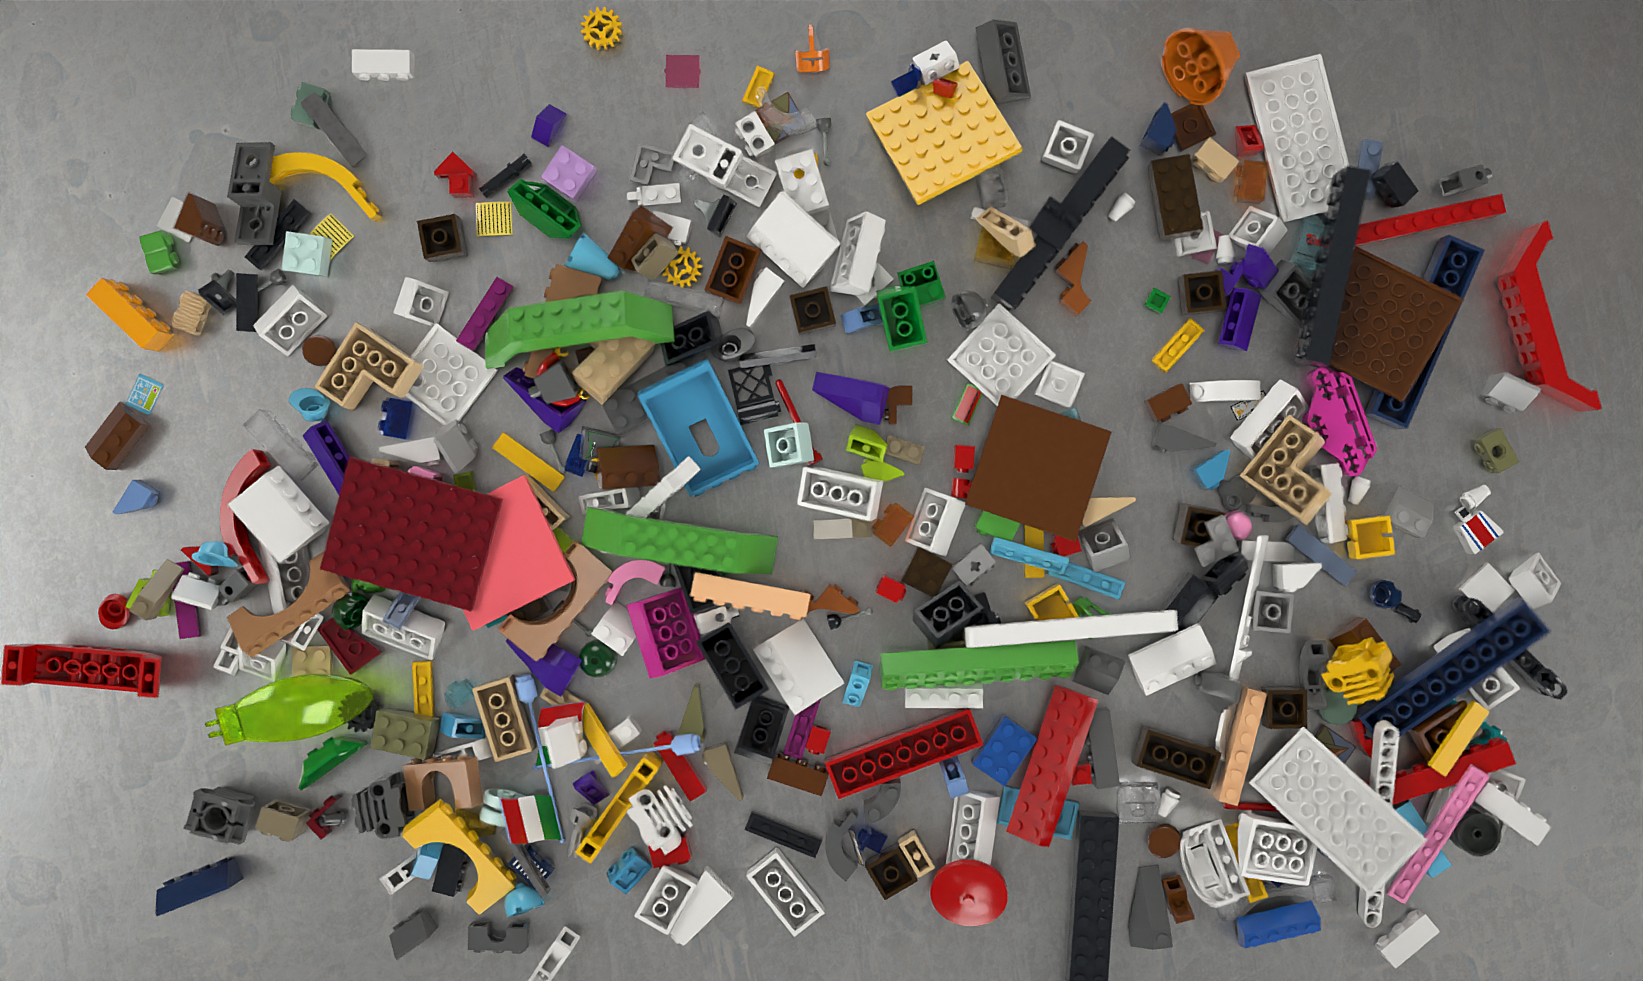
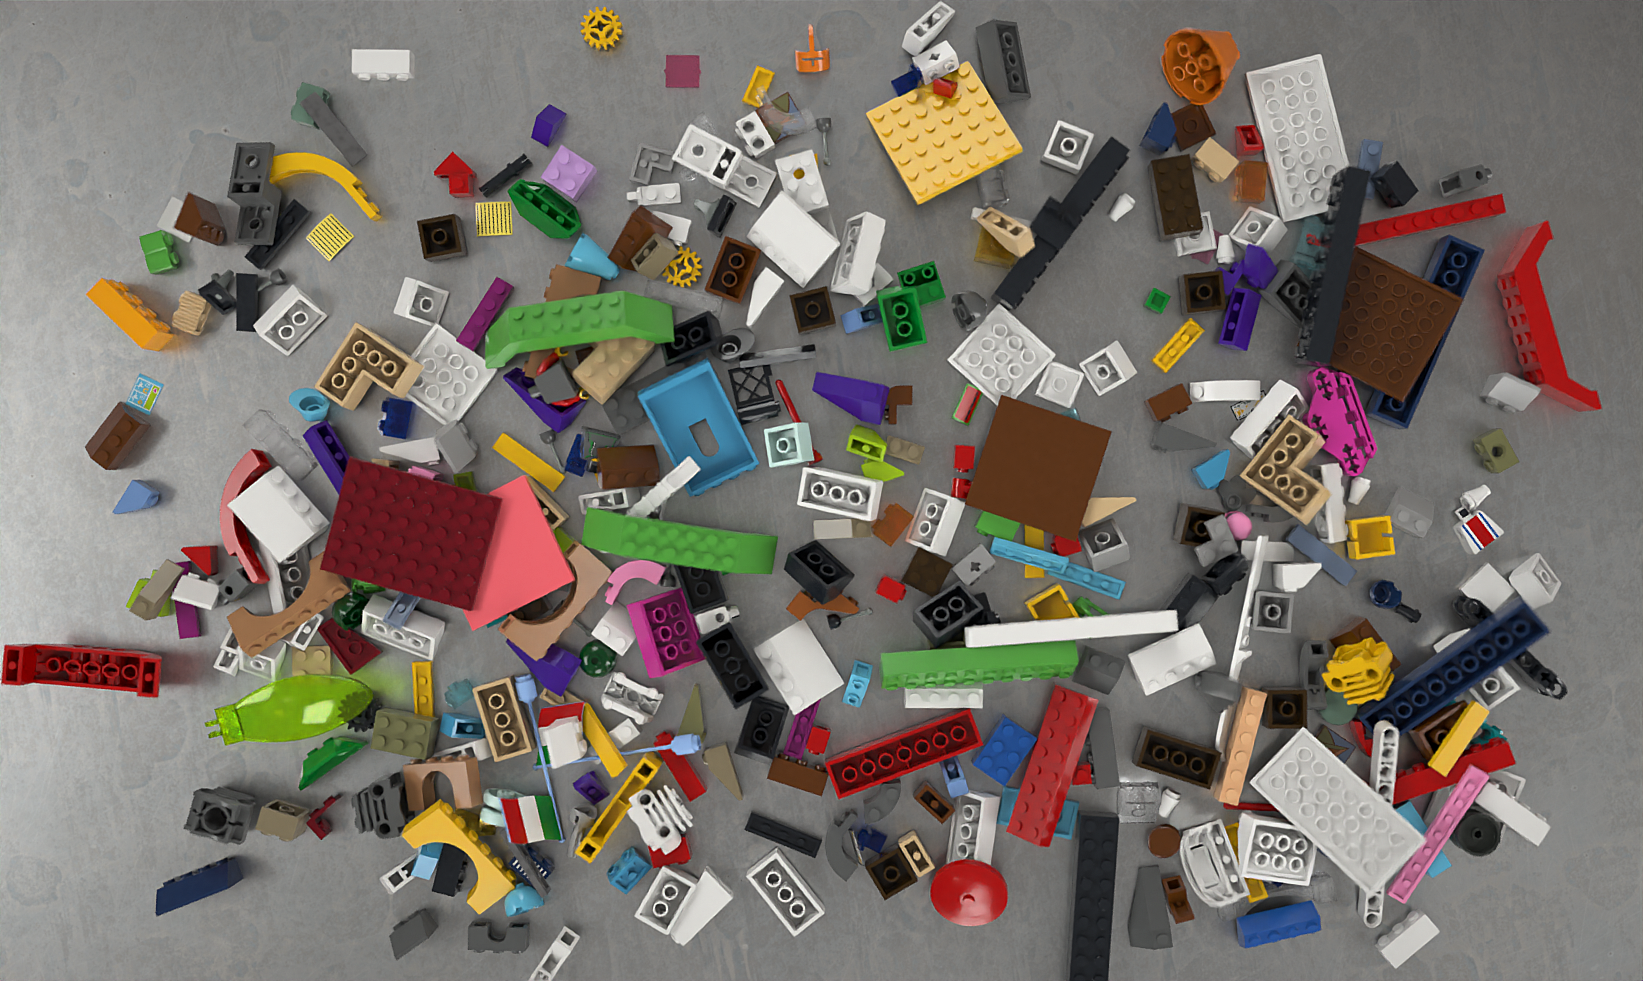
(113, 611): red hat -> none
(214, 554): medium azure piece -> none
(307, 254): light aqua brick -> none
(318, 350): reddish brown piece -> none
(333, 819): dark grey pin -> none
(629, 707): none -> white piece
(751, 595): light nougat brick -> none
(818, 571): none -> black slope
(927, 28): none -> white slope
(934, 802): none -> reddish brown brick
(1070, 271): dark orange arch -> none
(1108, 368): none -> white slope

